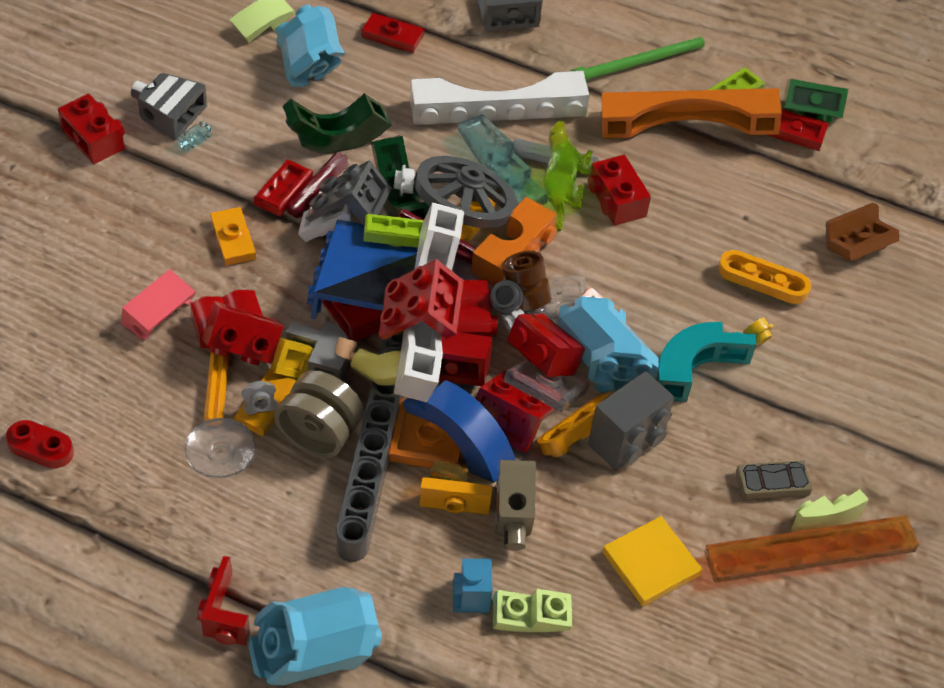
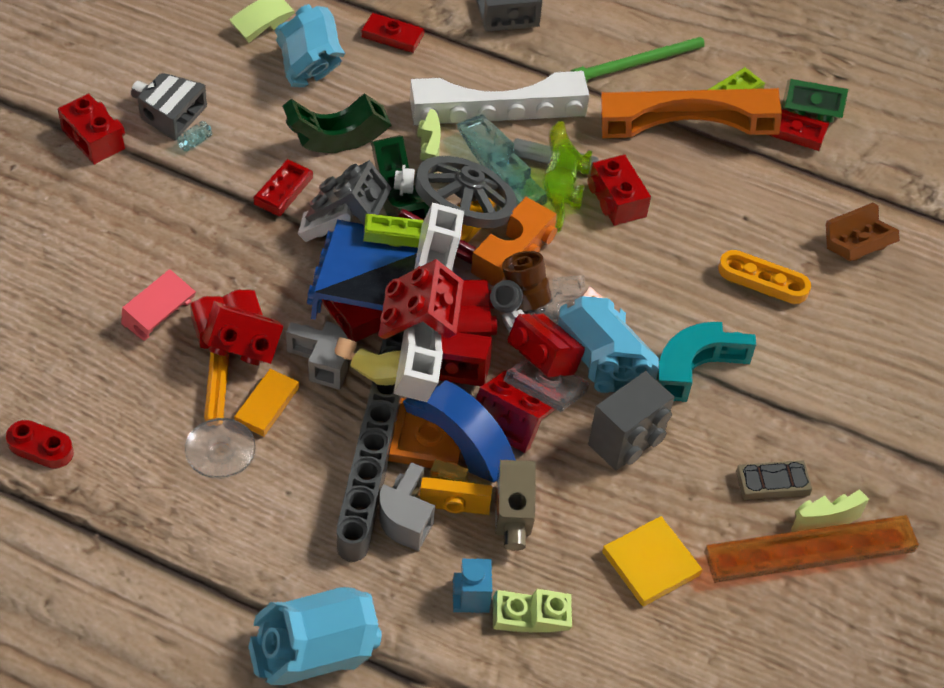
(221, 624): red bracket -> none
(233, 236): light orange plate -> none
(262, 391): light grey plate -> none
(291, 358): yellow tile -> none
(301, 201): dark red axle -> none
(319, 413): dark tan wheel -> none
(402, 513): none -> light grey brick
(430, 134): none -> yellowish green slope
(569, 430): light orange plate -> none
(761, 329): yellow plate -> none

